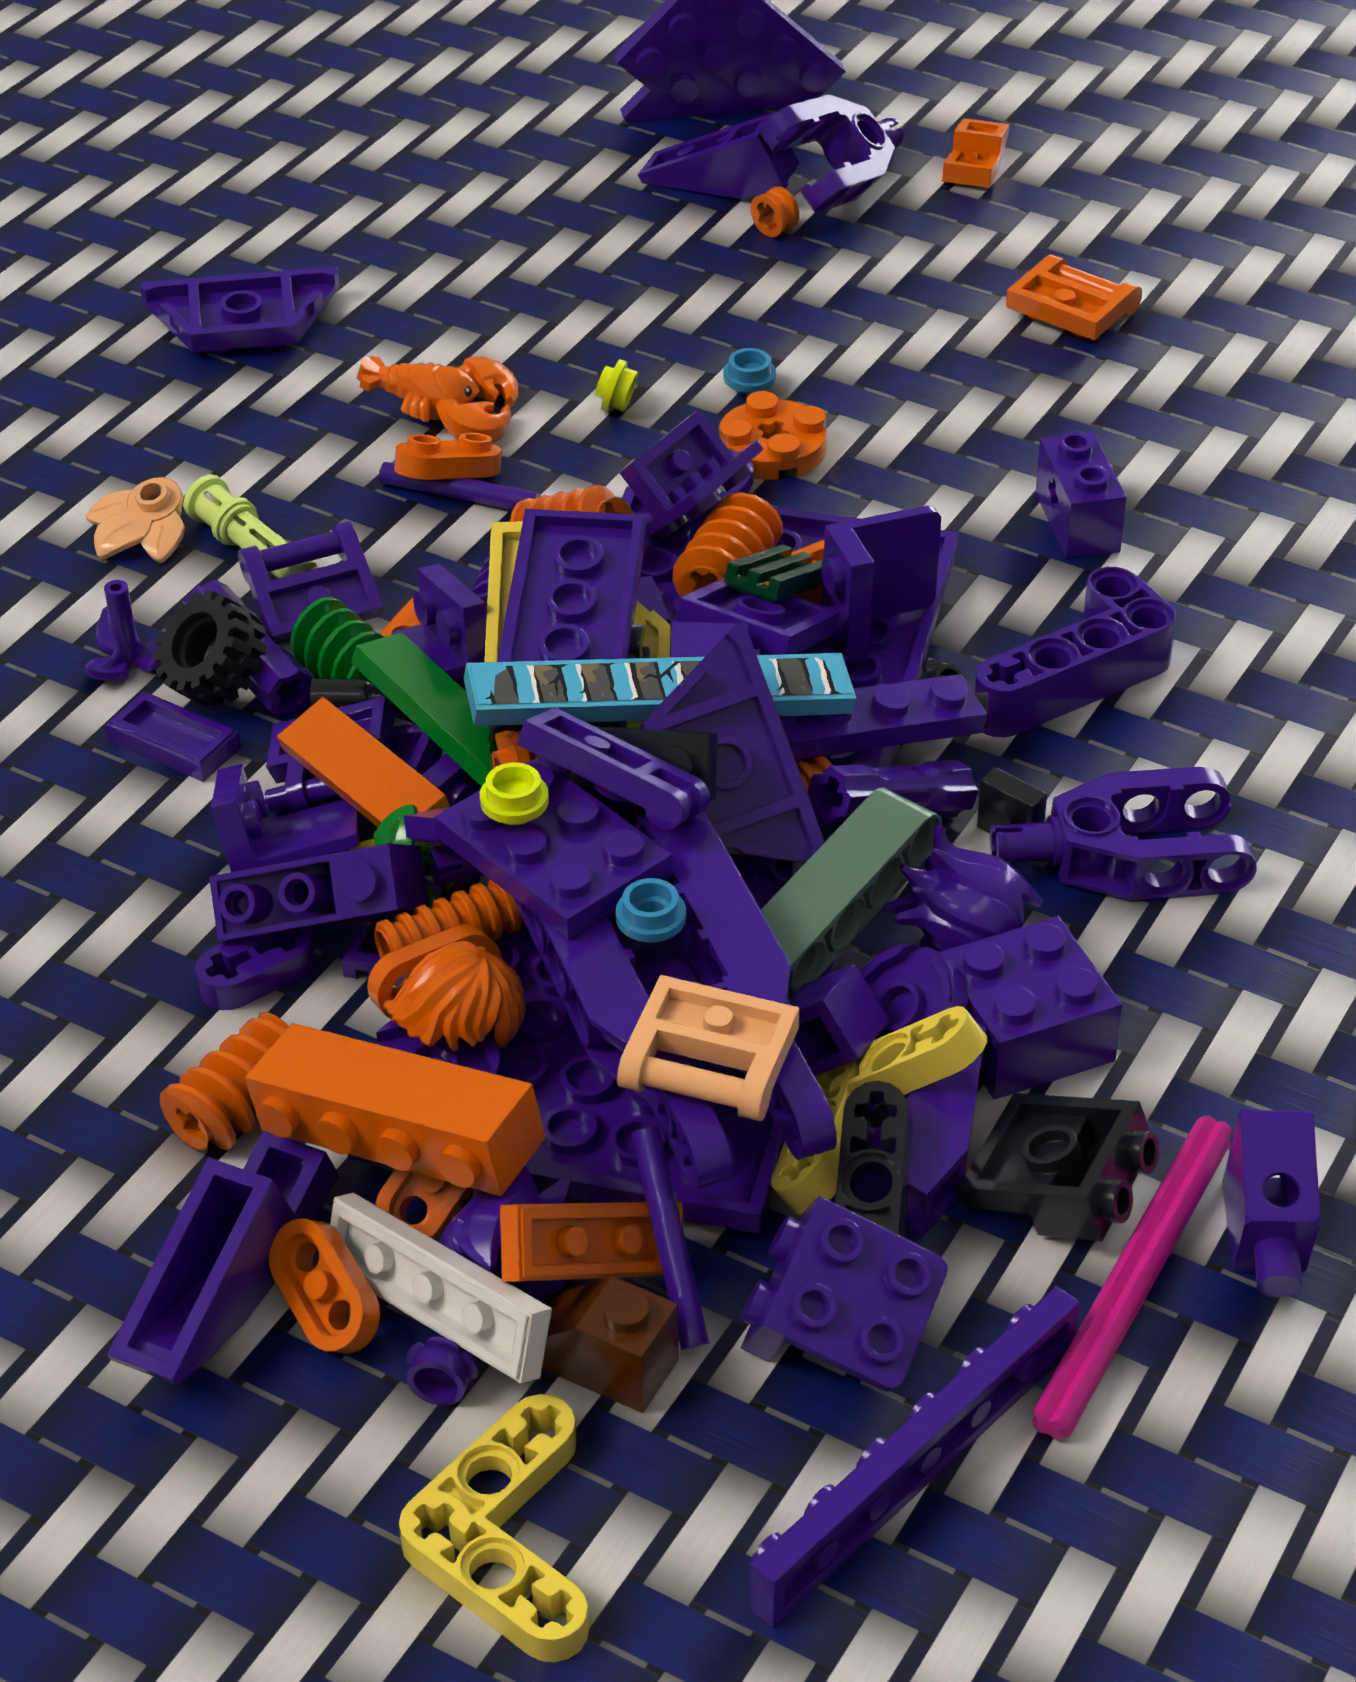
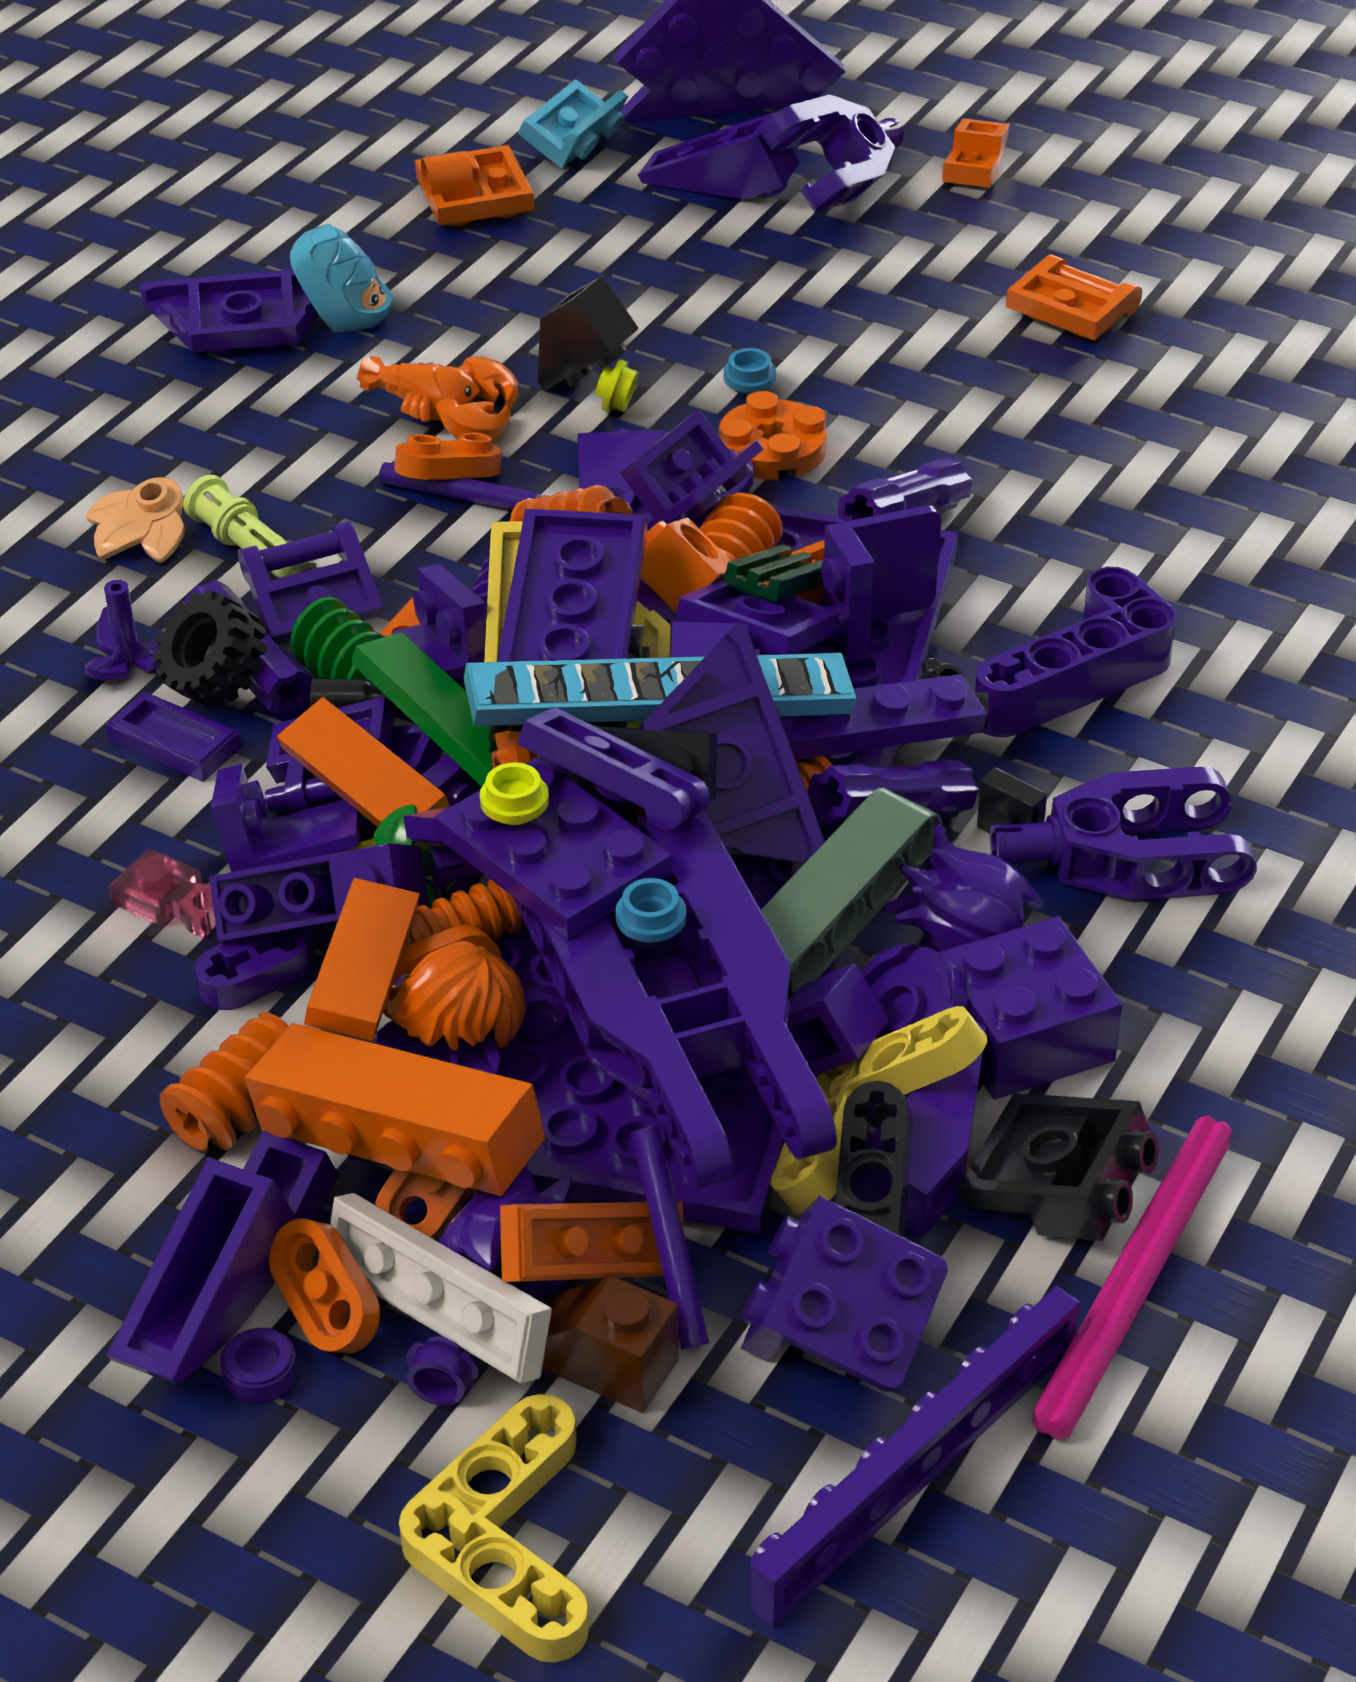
(164, 889): none -> clear pink plate
(258, 1365): none -> dark purple tile
(339, 280): none -> medium azure piece
(362, 960): none -> orange tile
(474, 185): none -> orange plate
(572, 123): none -> medium azure bracket
(582, 331): none -> black slope
(607, 453): none -> dark purple piece
(680, 560): none -> orange brick
(712, 1028): light nougat plate -> none
(775, 211): orange bush -> none
(935, 484): none -> dark purple axle
(1080, 495): dark purple brick -> none
(1268, 1218): dark purple torso -> none

